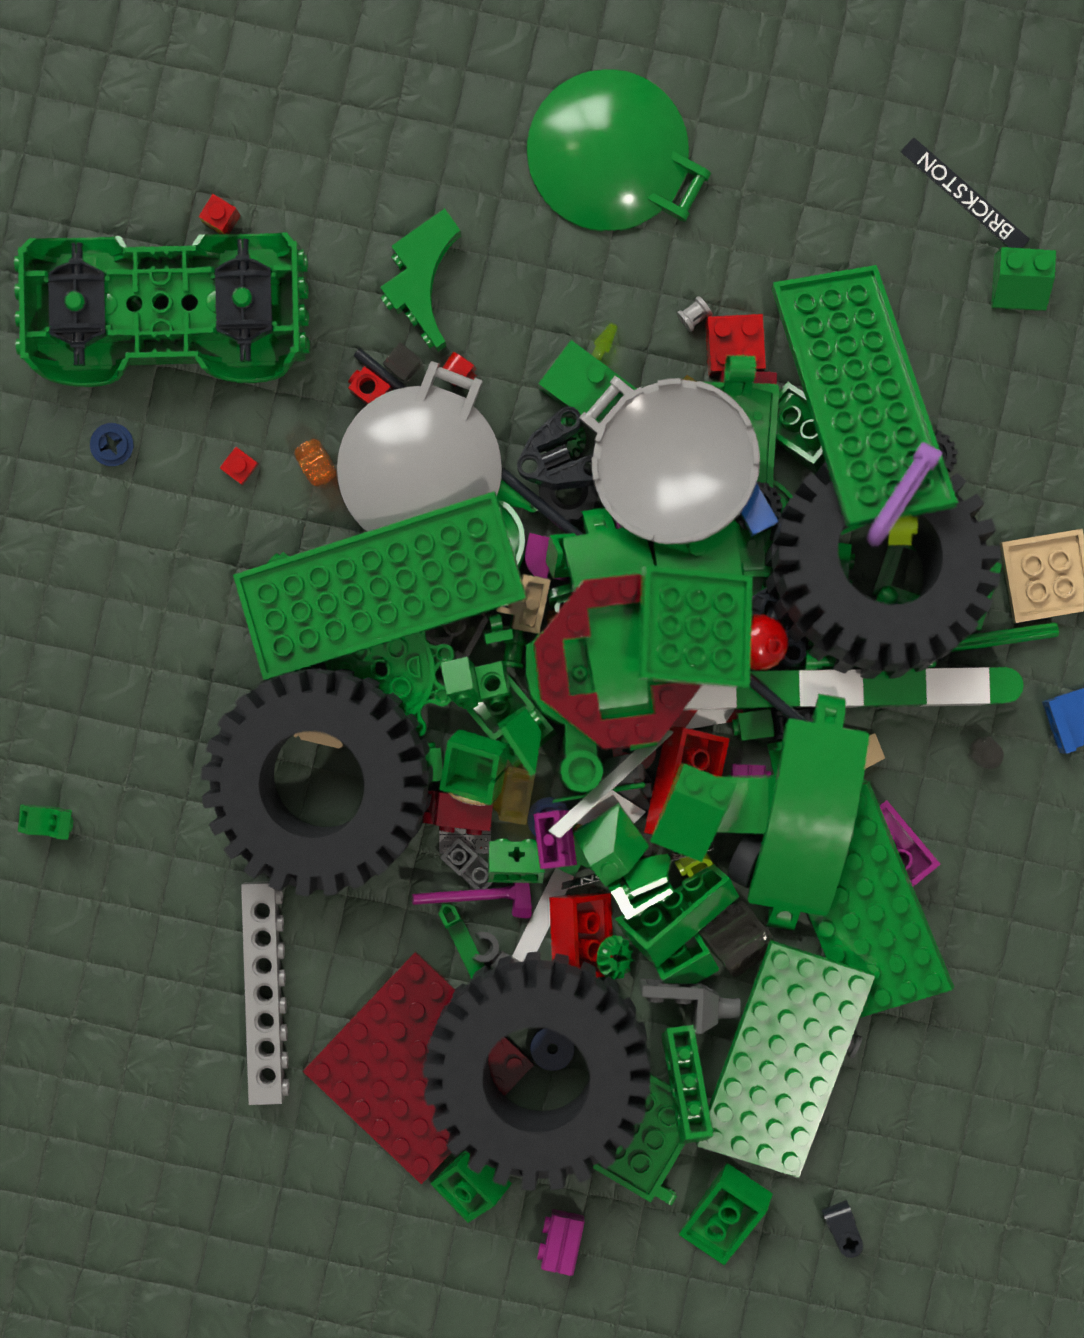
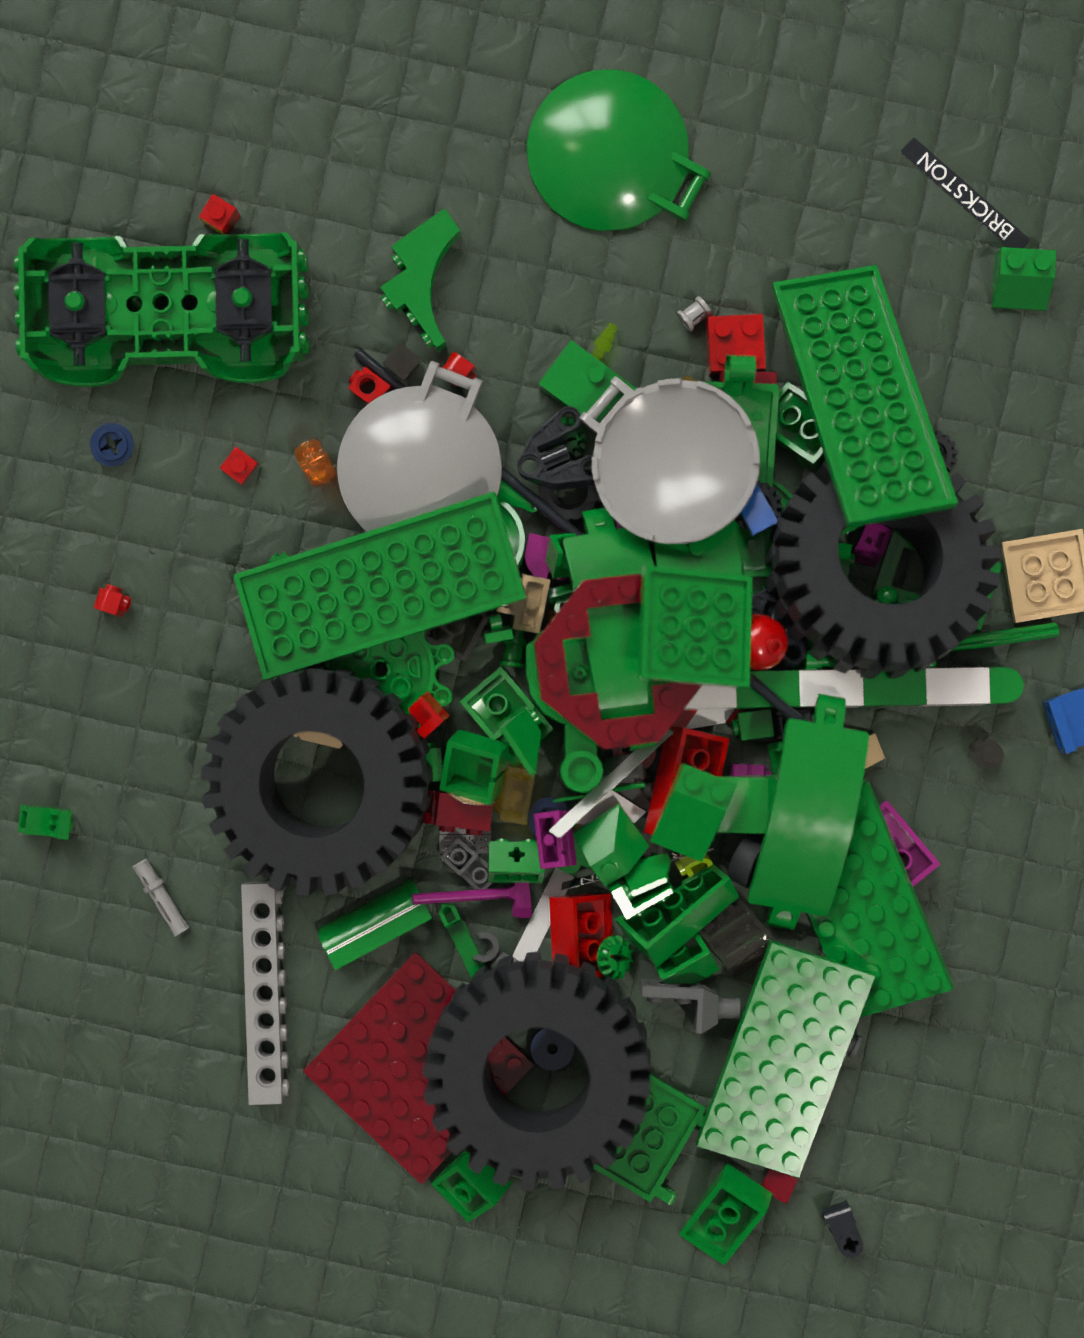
(112, 601): none -> red plate
(160, 896): none -> light grey pin
(373, 924): none -> green brick
(428, 714): none -> red panel
(461, 682): brick -> none
(491, 672): green brick -> none
(562, 1242): magenta brick -> none
(687, 1084): green brick -> none
(779, 1184): none -> dark red slope
(872, 544): none -> magenta bracket
(902, 531): lime plate -> none
(924, 459): medium lavender piece -> none

